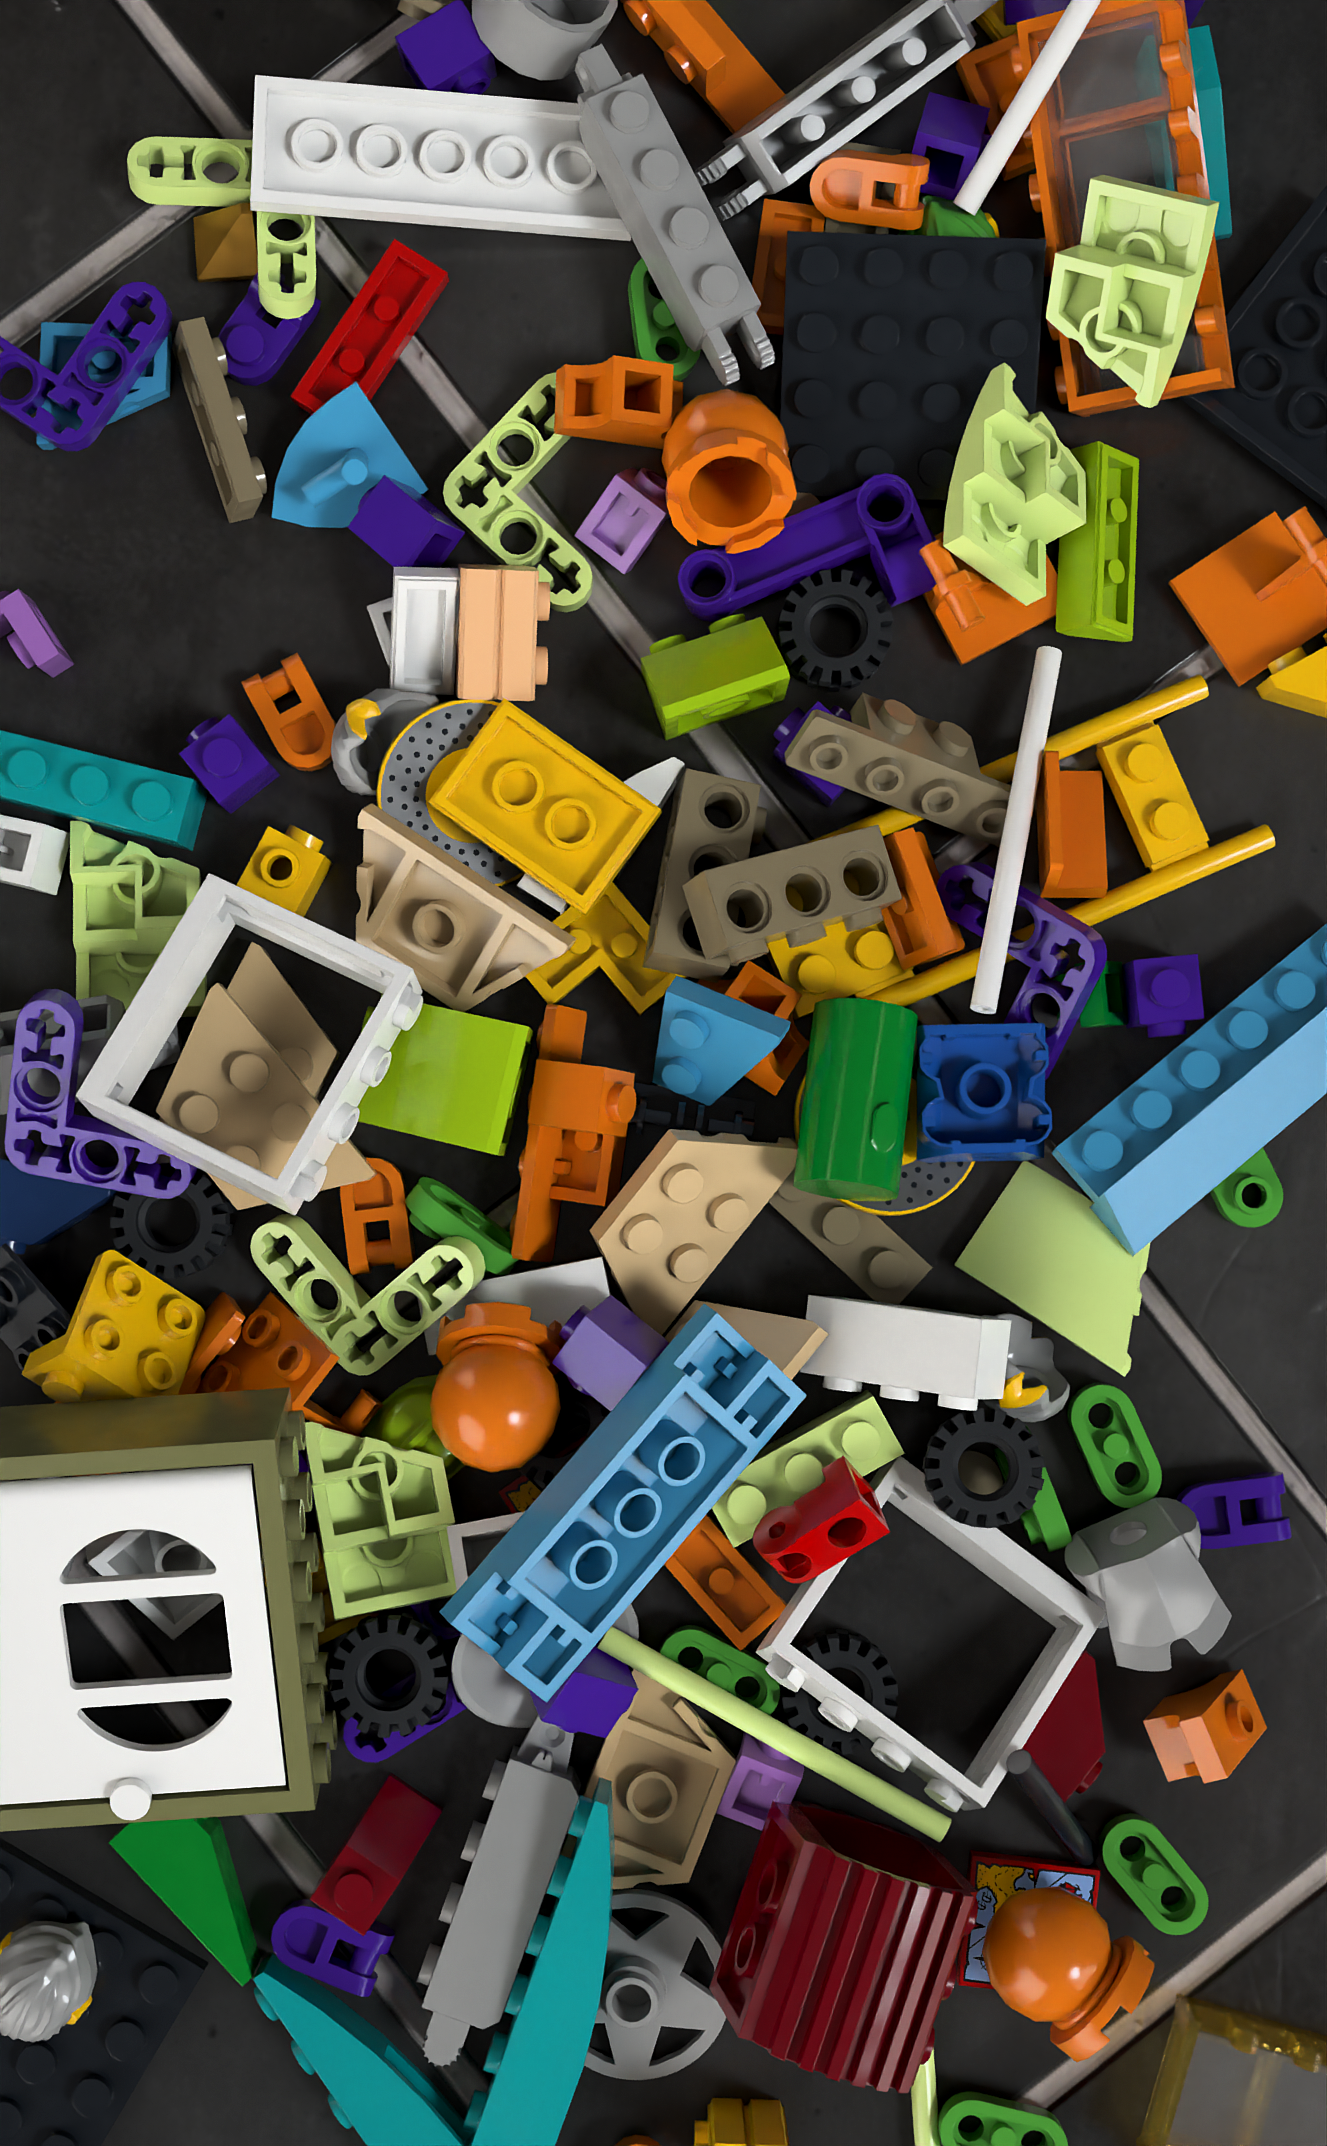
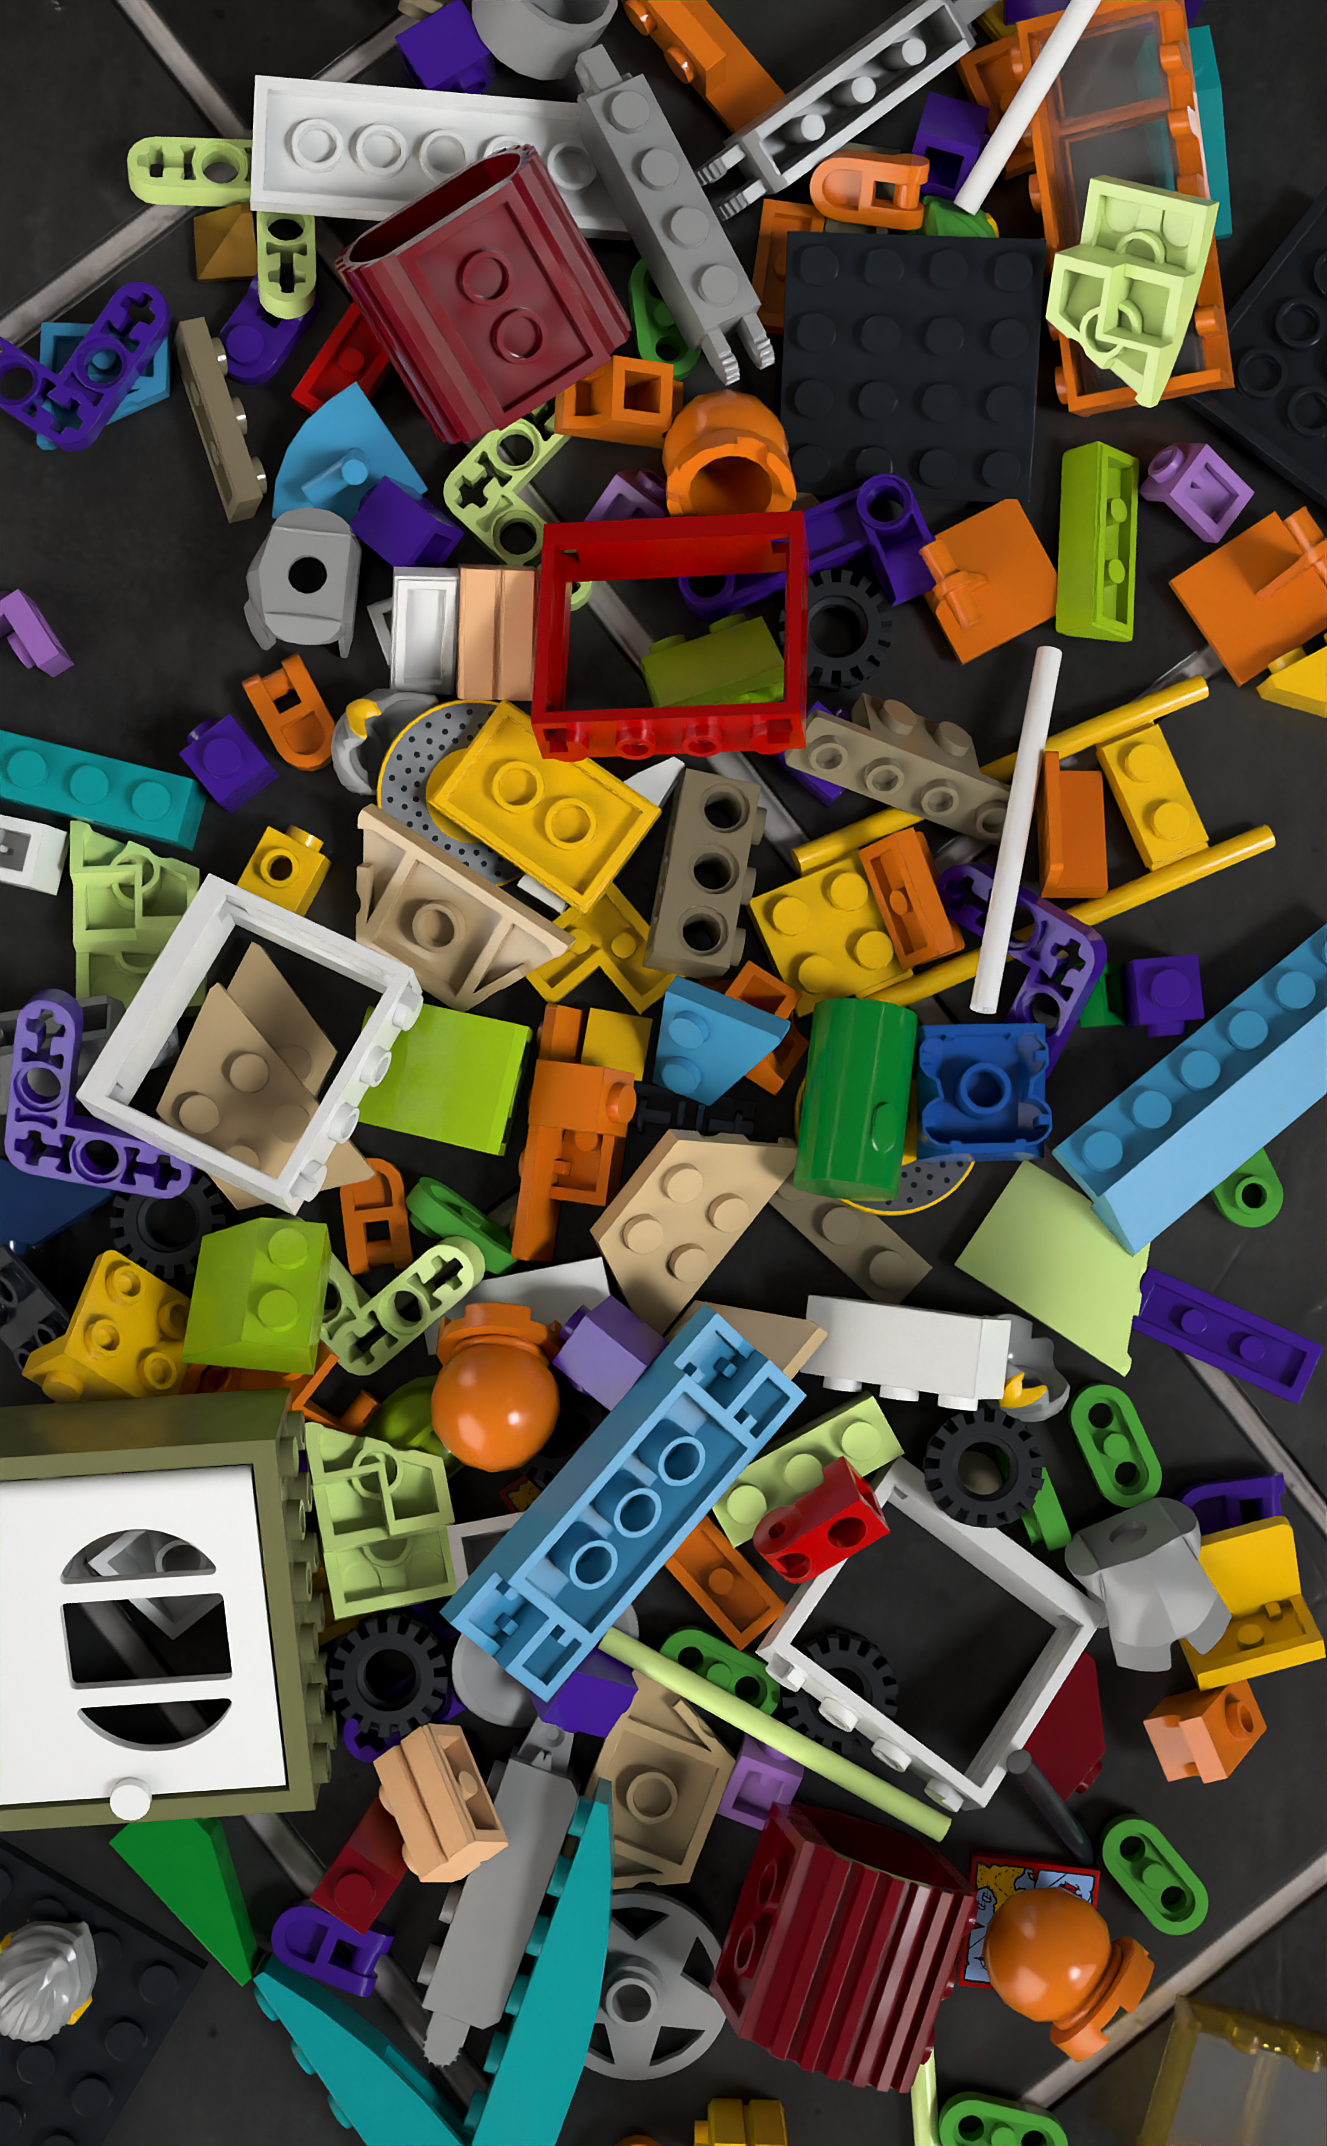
(260, 1296): none -> lime slope
(298, 617): none -> light grey piece
(439, 1804): none -> light nougat brick
(485, 295): none -> dark red piece
(617, 1041): none -> yellow tile
(666, 550): none -> red window
(814, 873): dark tan brick -> none
(1011, 491): yellowish green slope -> none
(1197, 488): none -> medium lavender bracket
(1225, 1336): none -> dark purple plate
(1260, 1585): none -> yellow bracket

